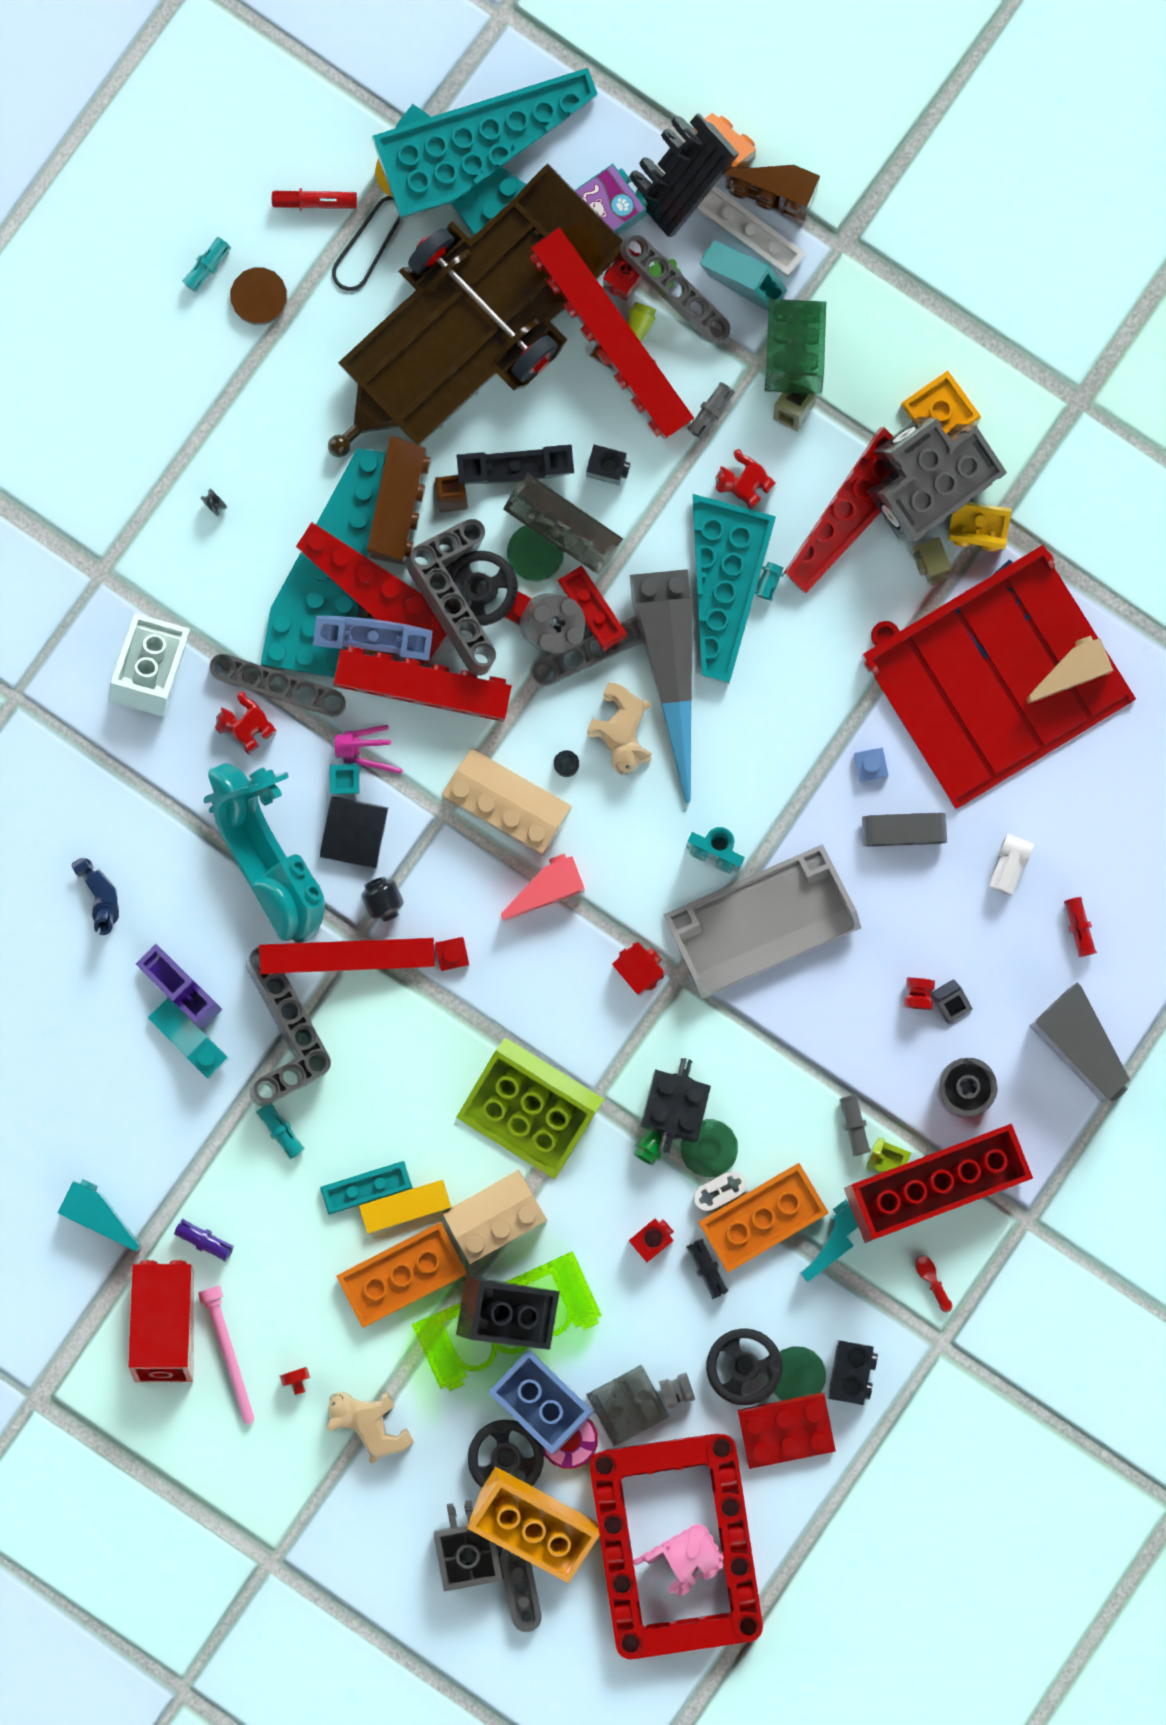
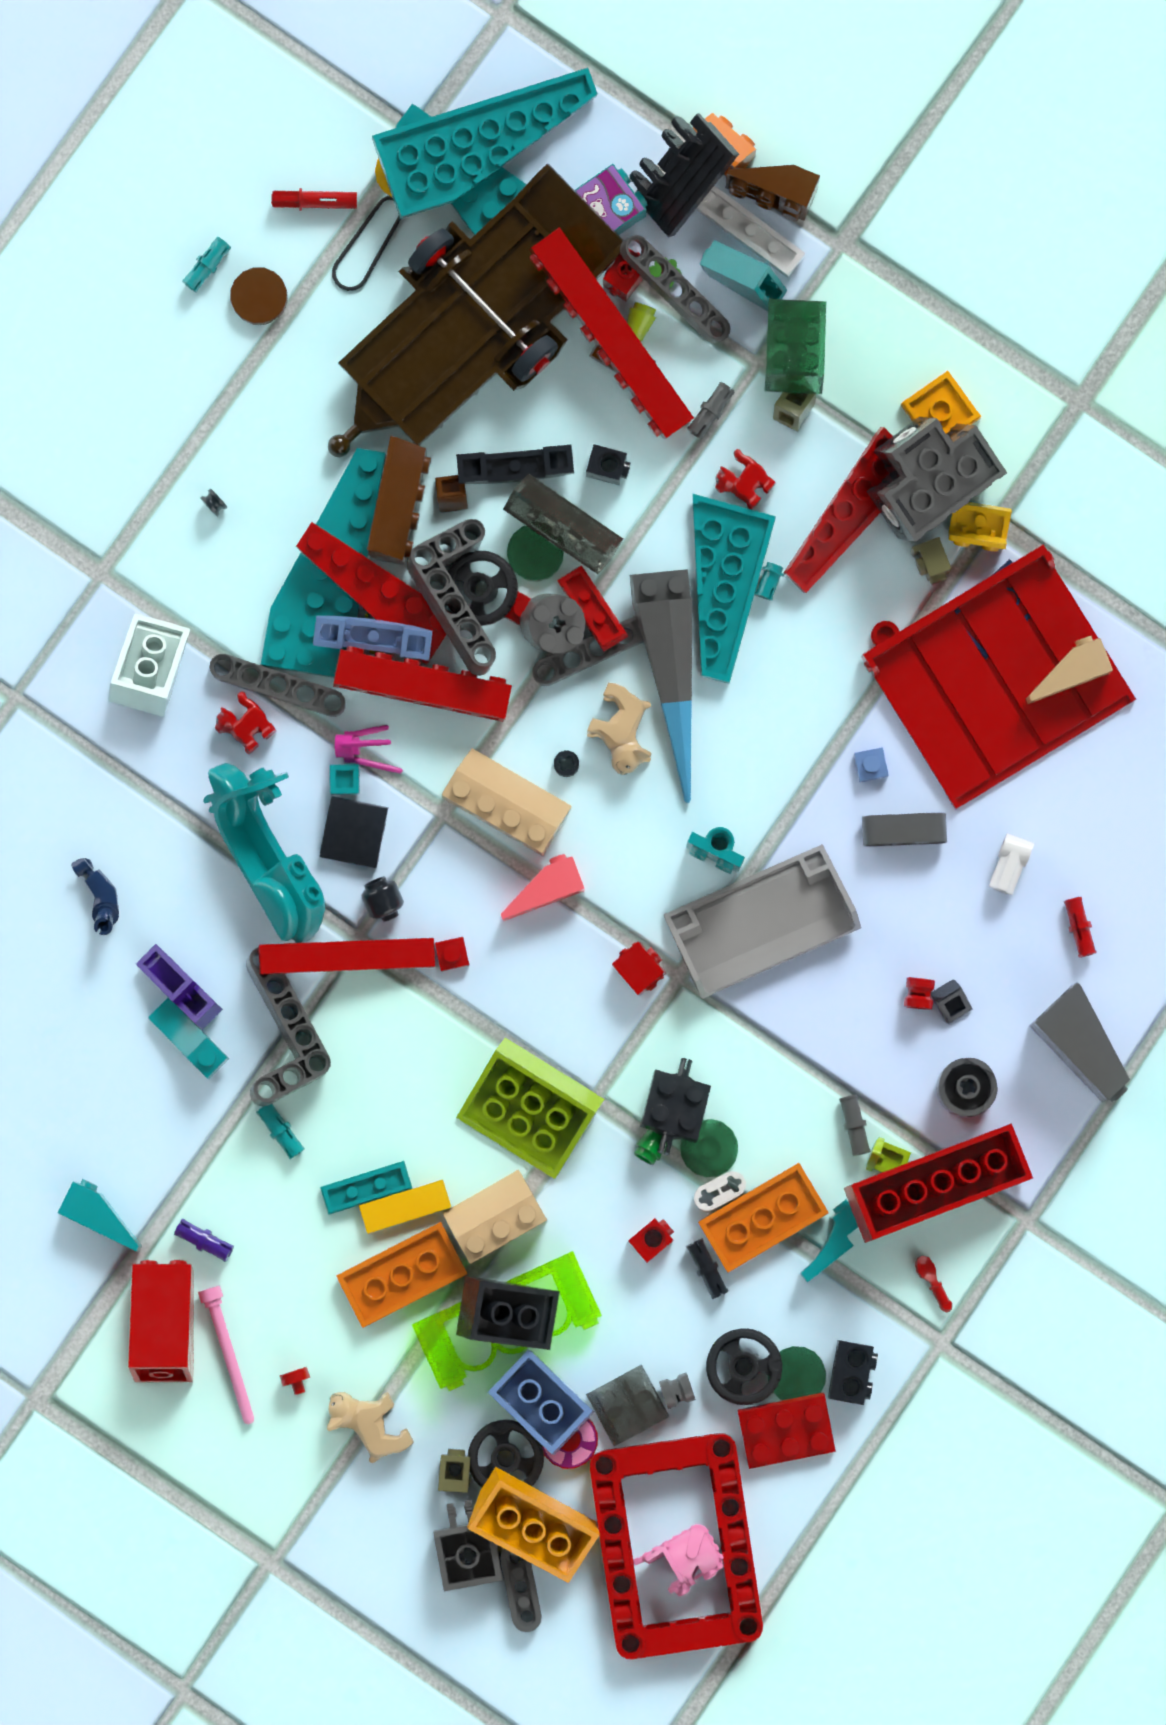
(452, 1482): none -> olive brick

